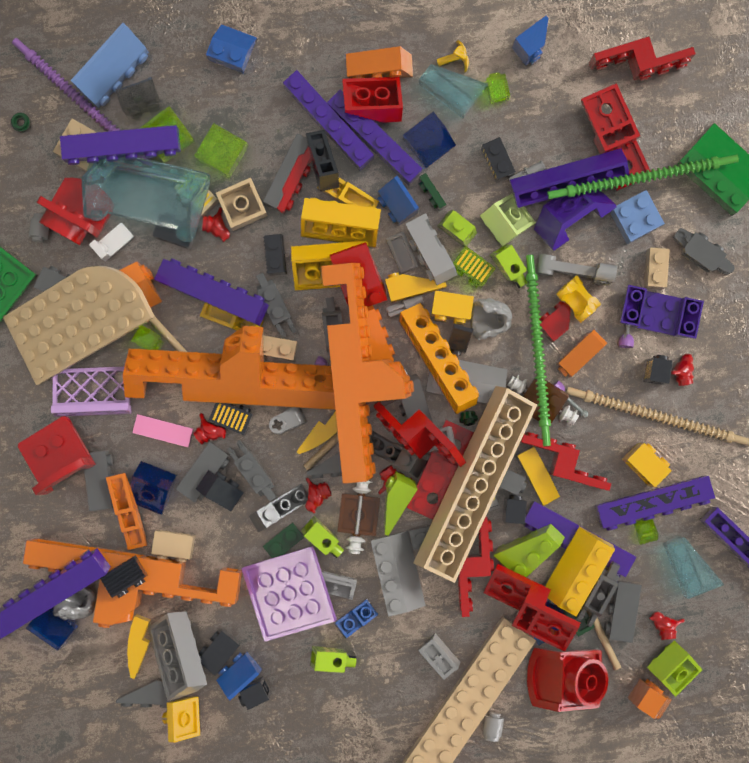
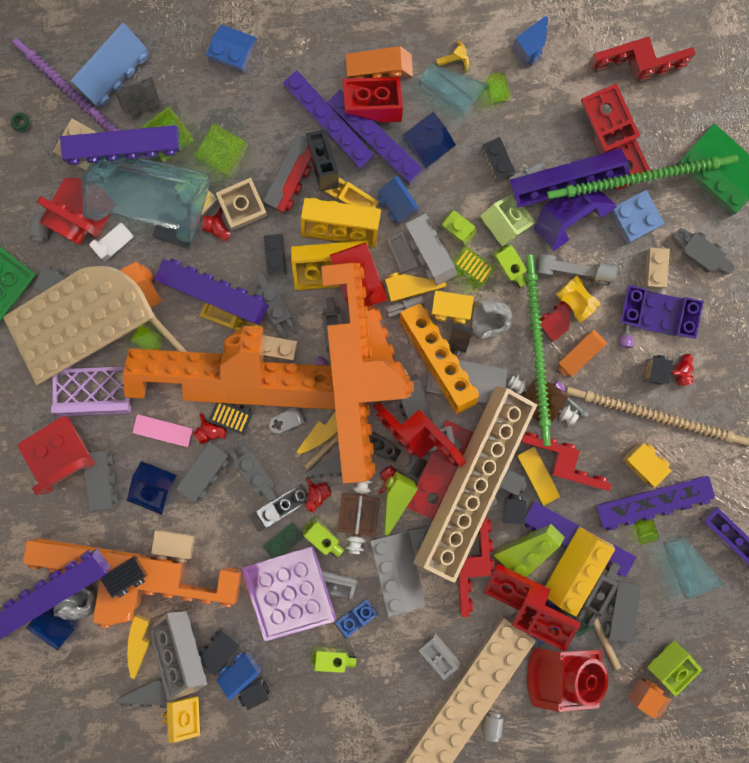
(126, 510): orange slope -> none
(219, 490): black brick -> none
(435, 198): dark green plate -> none
(468, 418): dark green plate -> none
(665, 625): red animal -> none

